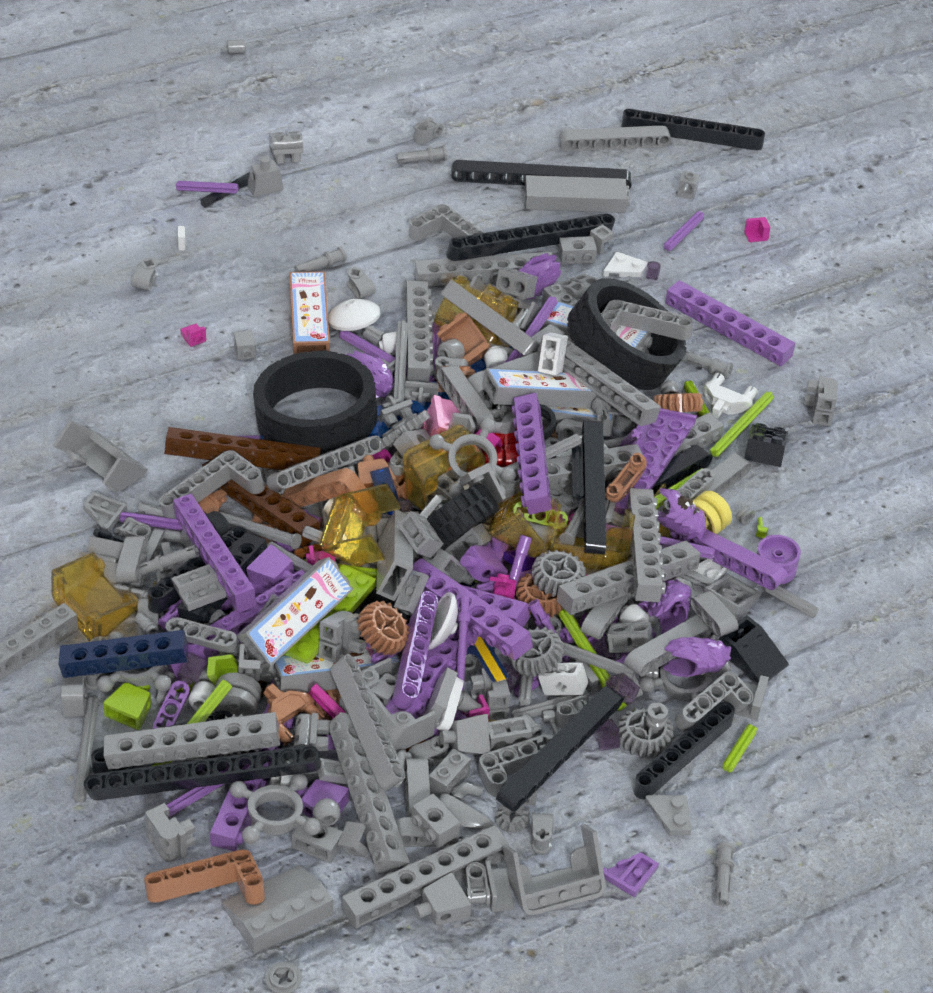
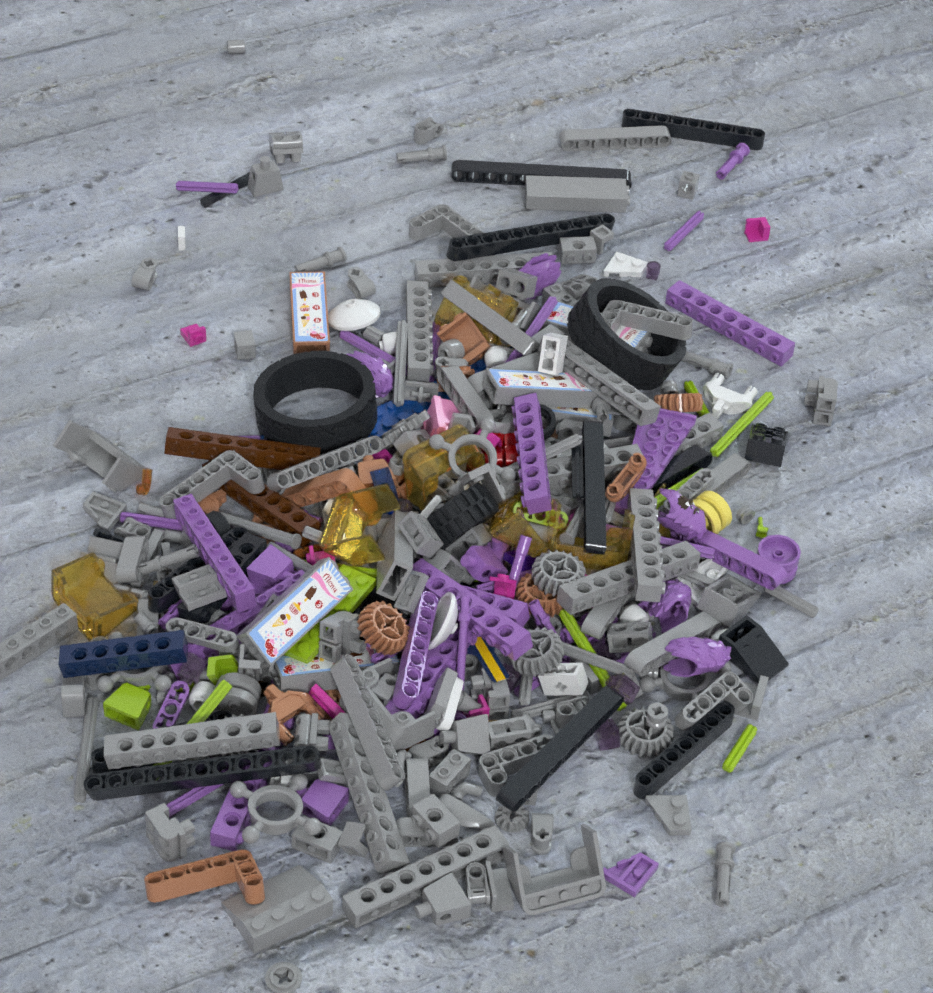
(144, 488): none -> clear orange arm
(326, 811): light grey piece -> none
(394, 408): light grey hips -> none
(631, 438): medium lavender axle -> none
(714, 614): light grey beam -> none
(735, 157): none -> medium lavender pin

